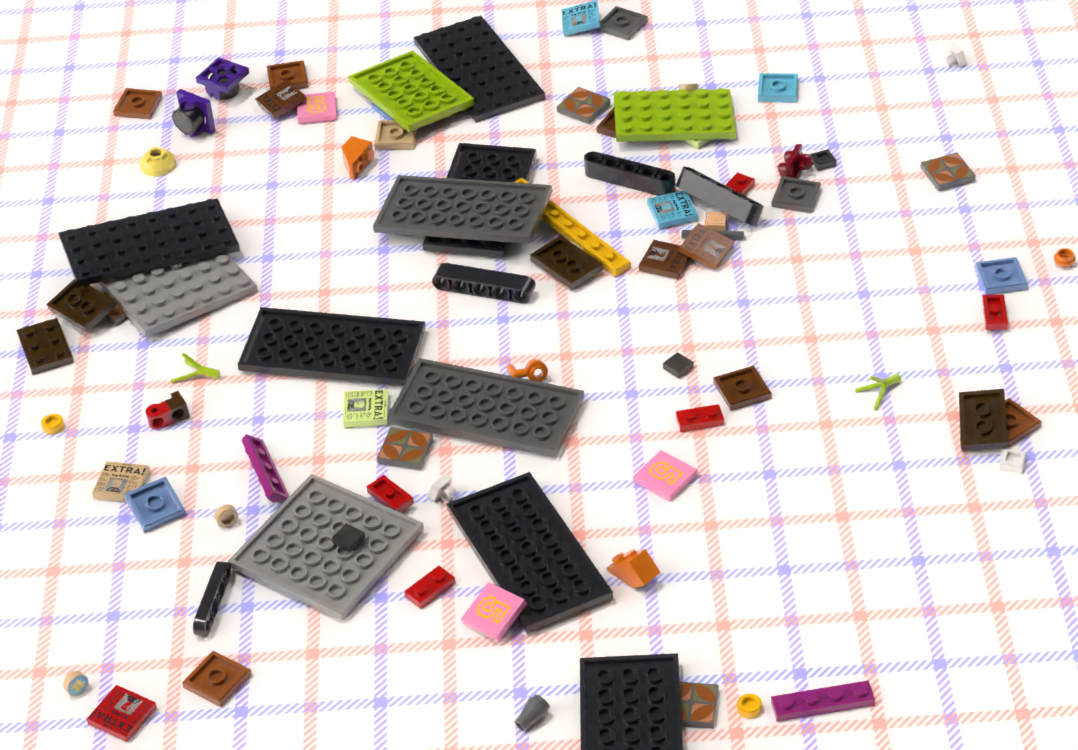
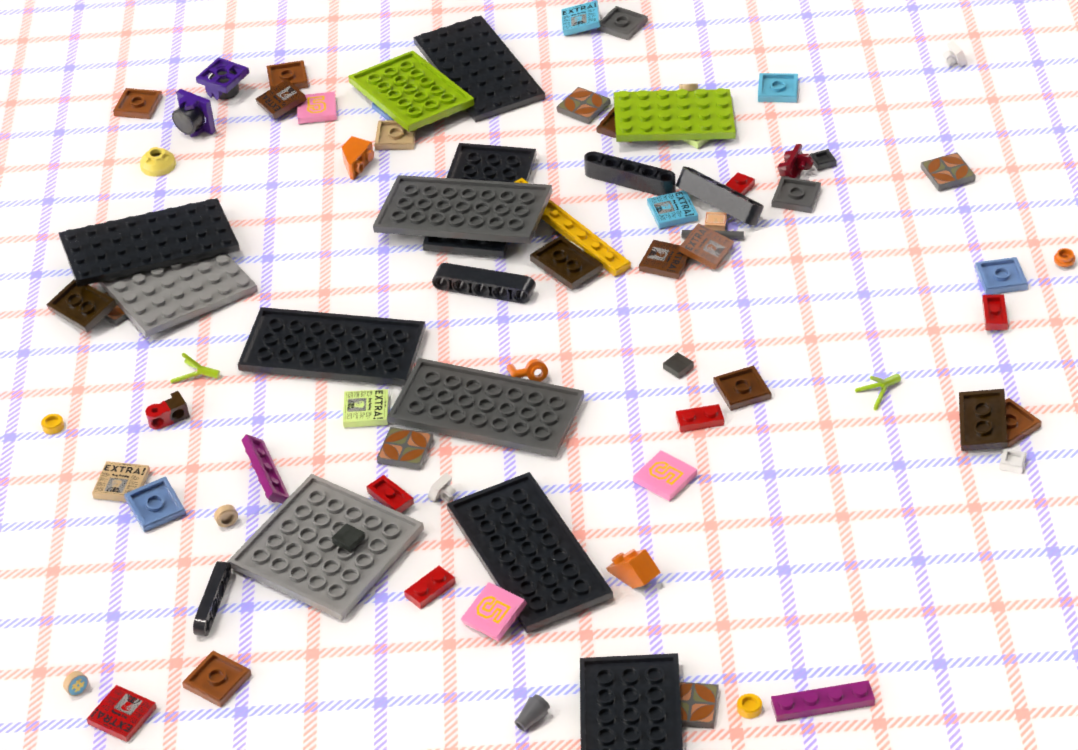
(44, 346): dark brown plate -> none

